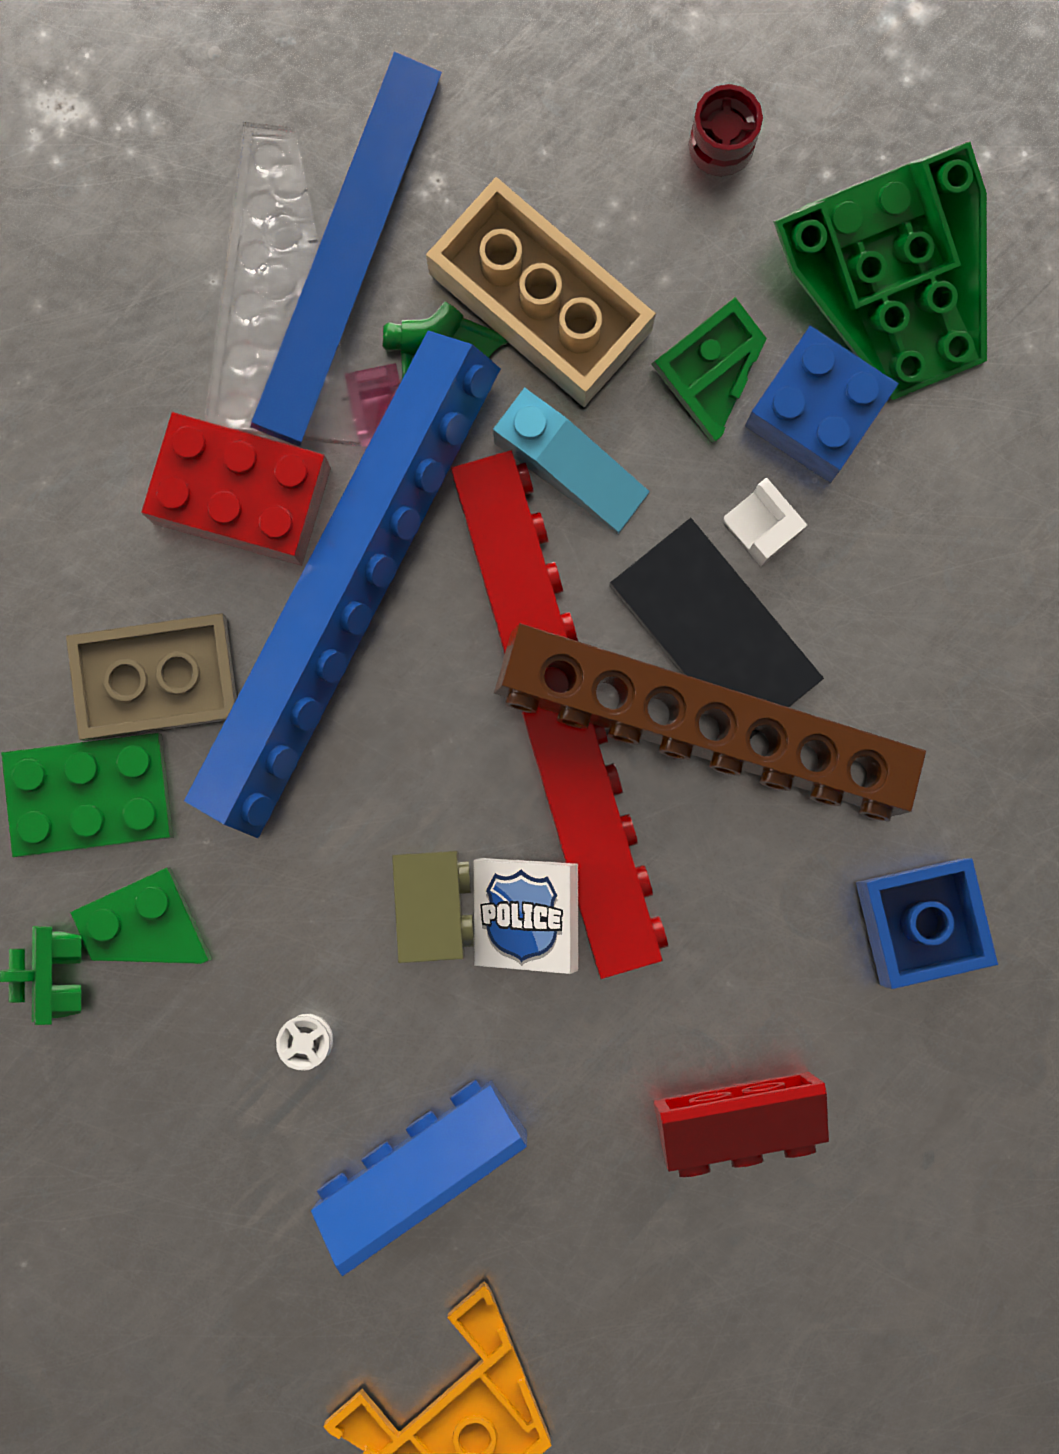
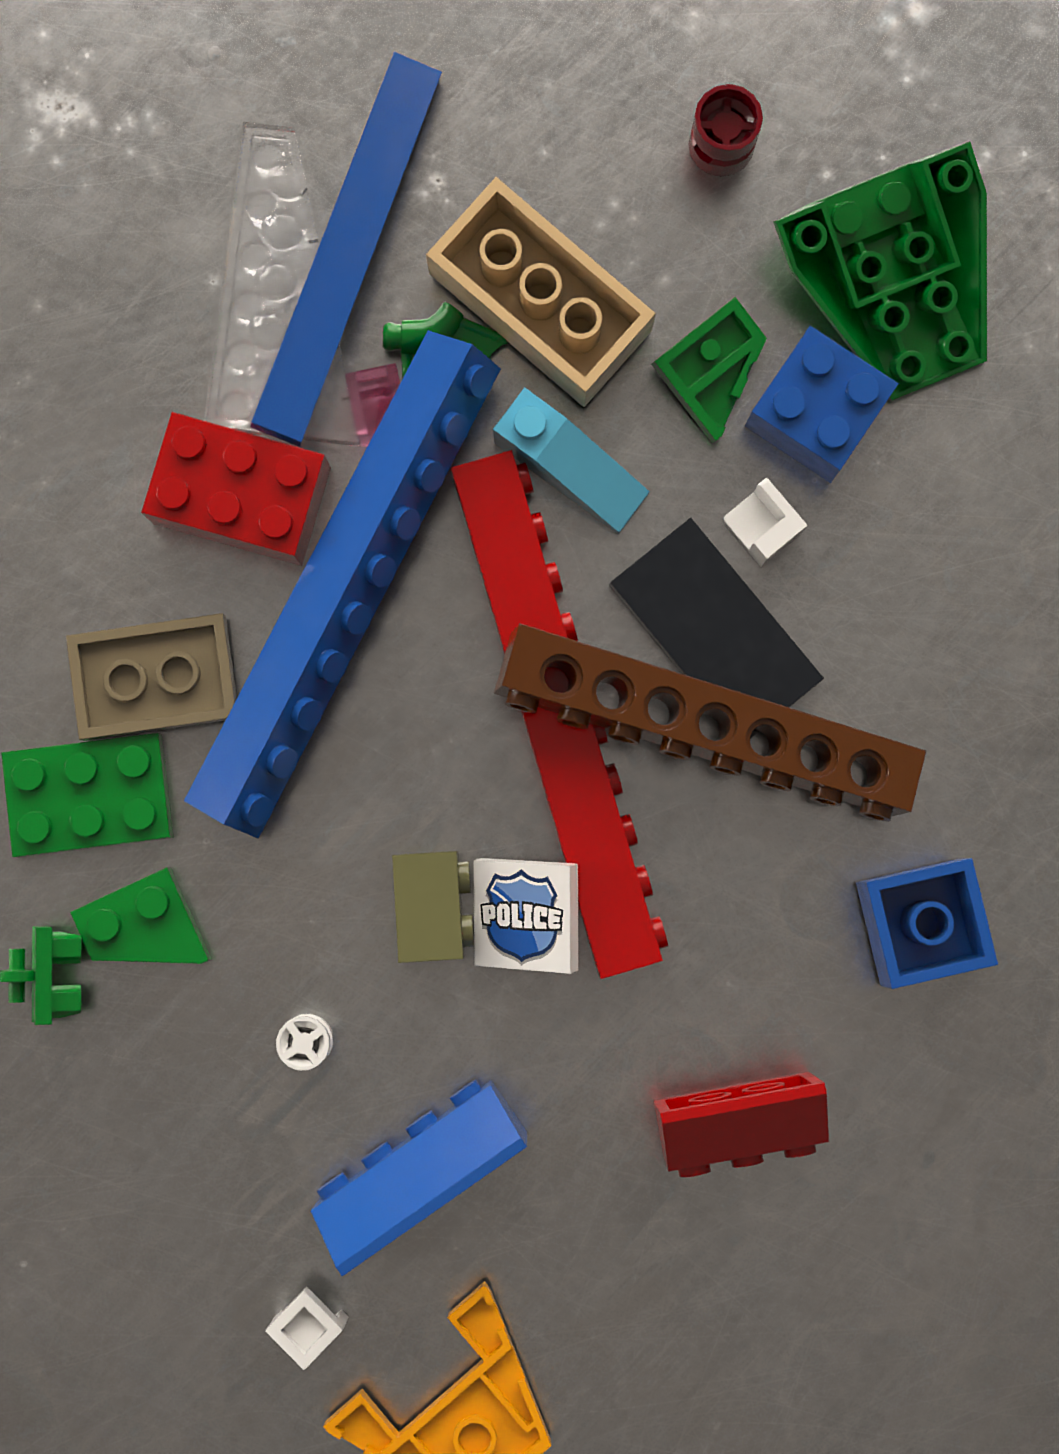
(306, 1328): none -> white panel

